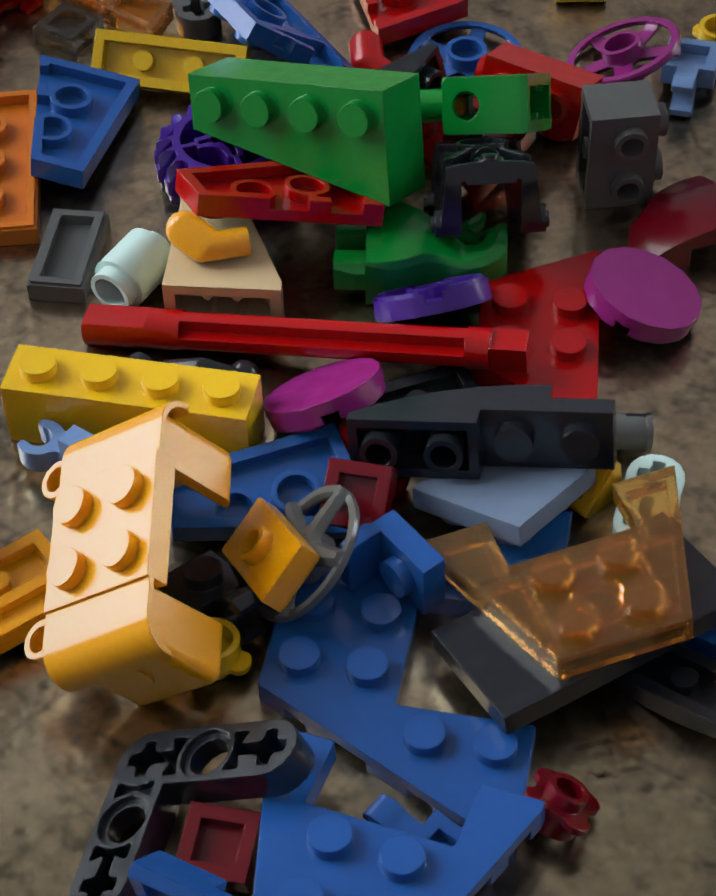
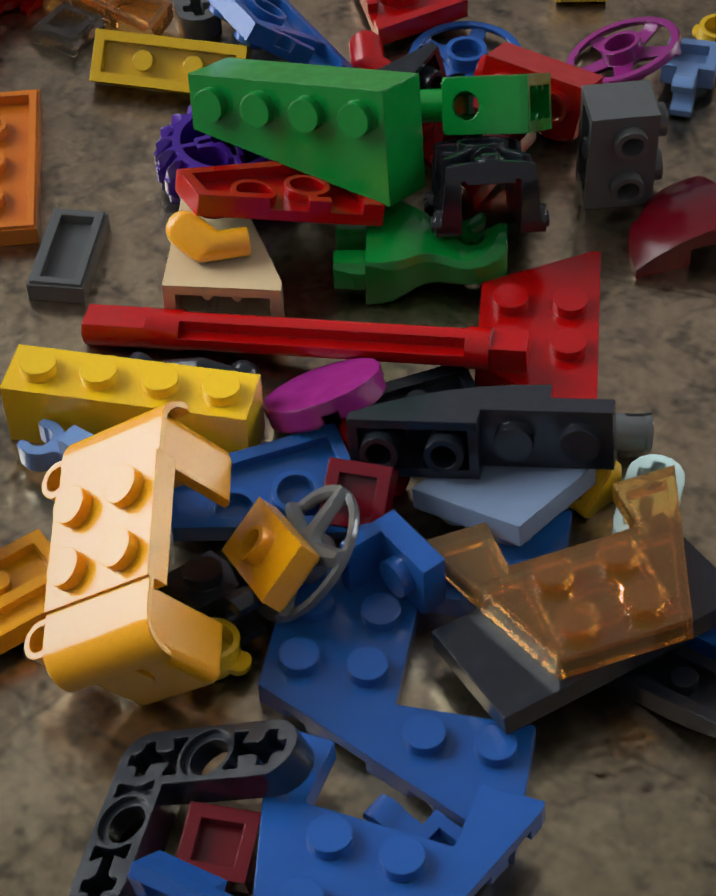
(77, 118): blue wing -> none
(131, 269): light aqua brick -> none
(432, 298): dark purple tile -> none
(566, 804): dark red plate -> none
(642, 294): magenta tile -> none

